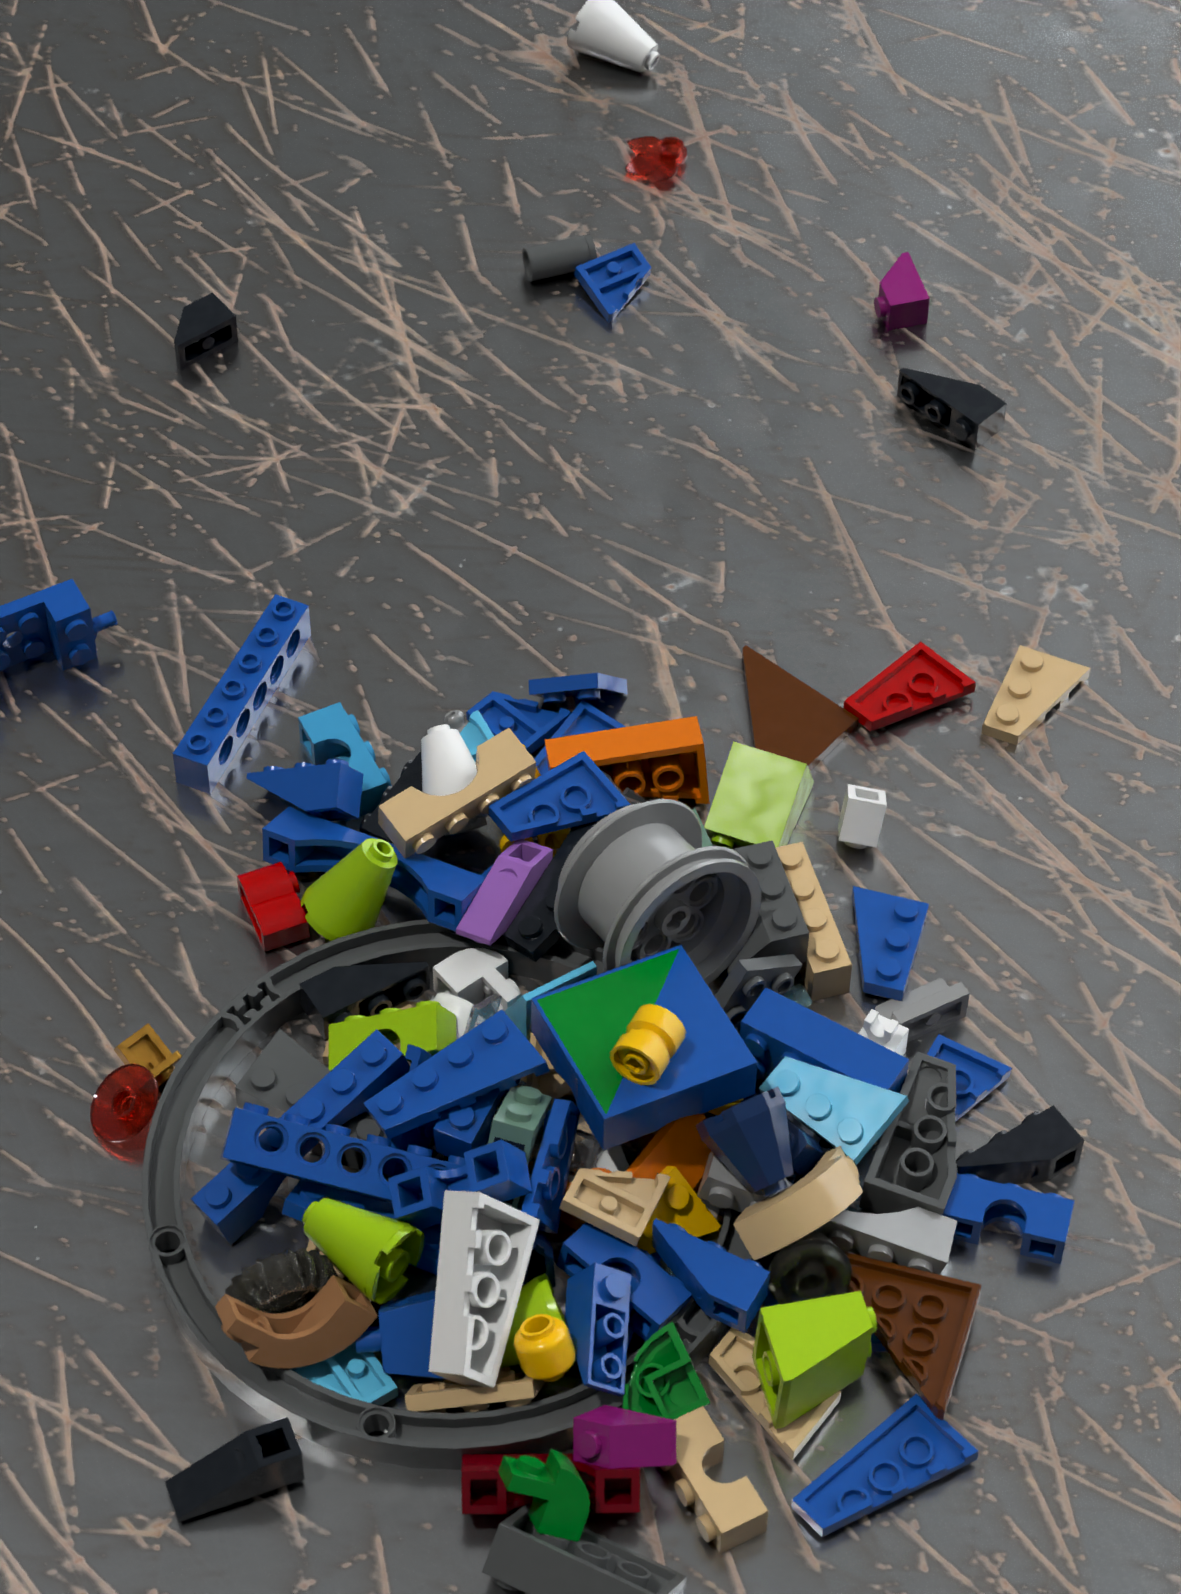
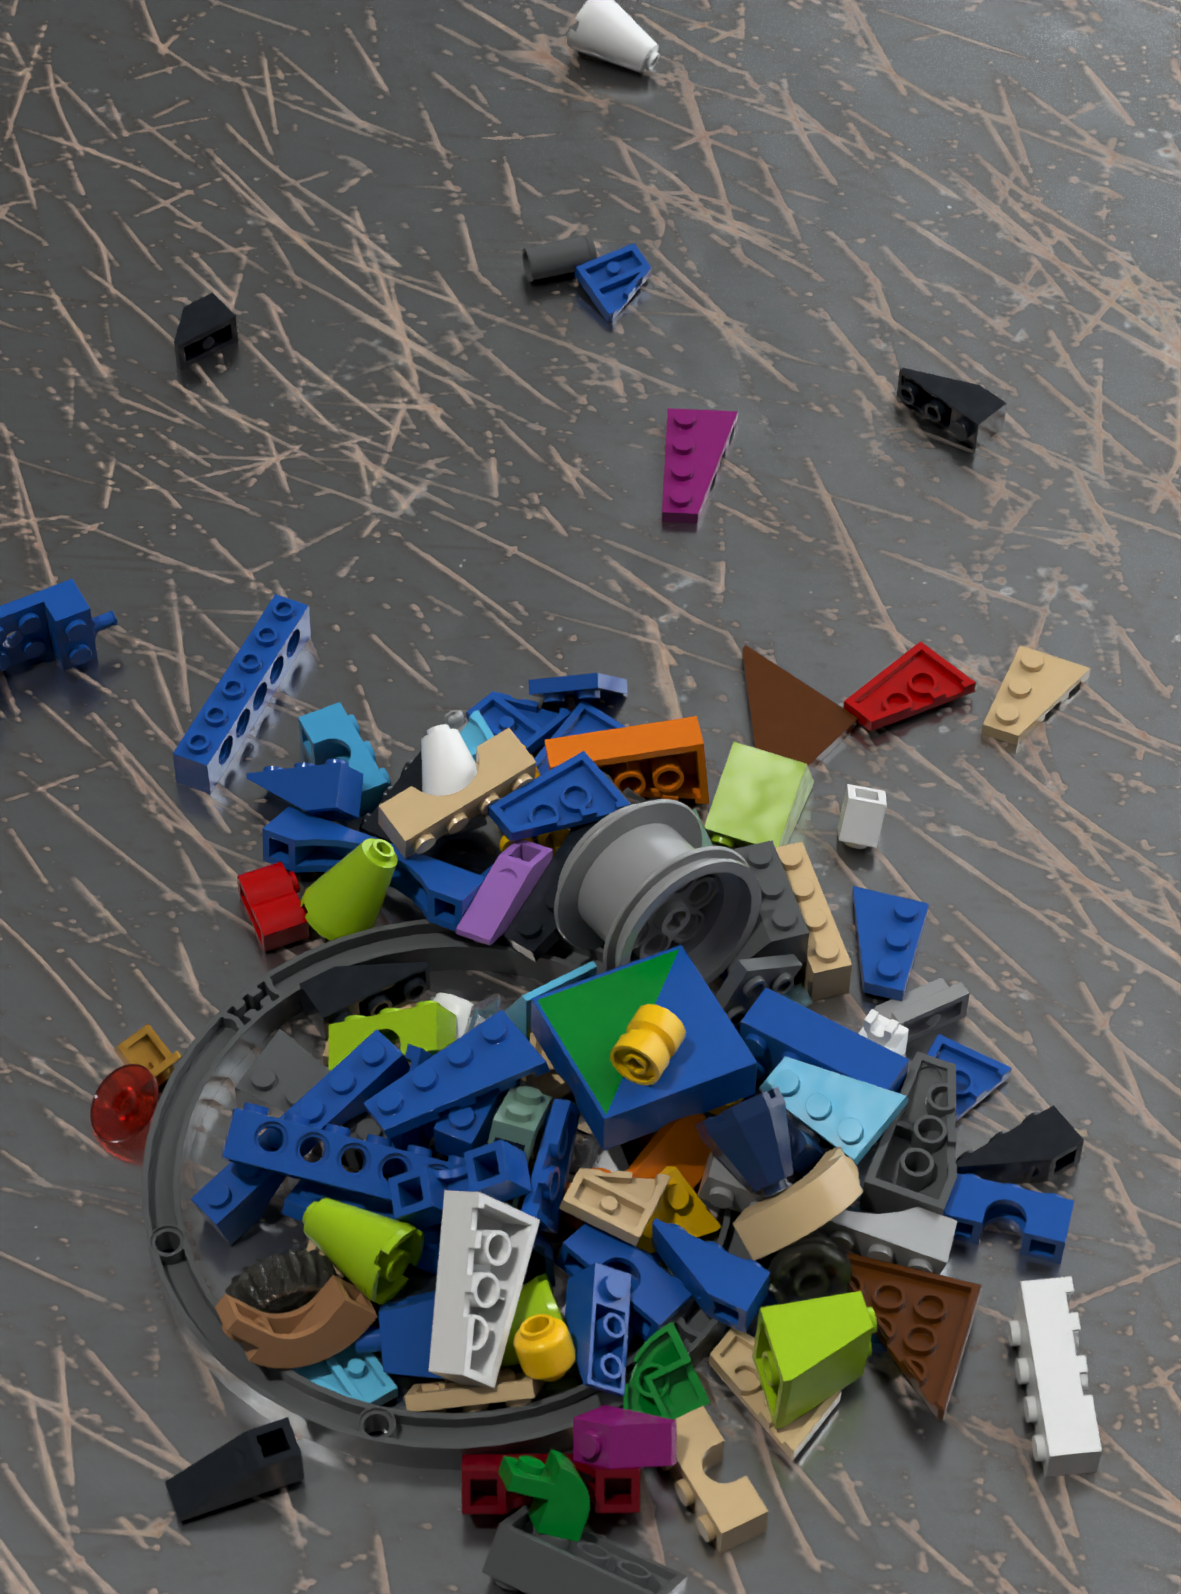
(476, 976): white brick -> none
(656, 157): clear red plate -> none
(693, 459): none -> magenta wing
(883, 1467): blue wing -> none
(902, 296): magenta slope -> none
(1054, 1378): none -> white wedge

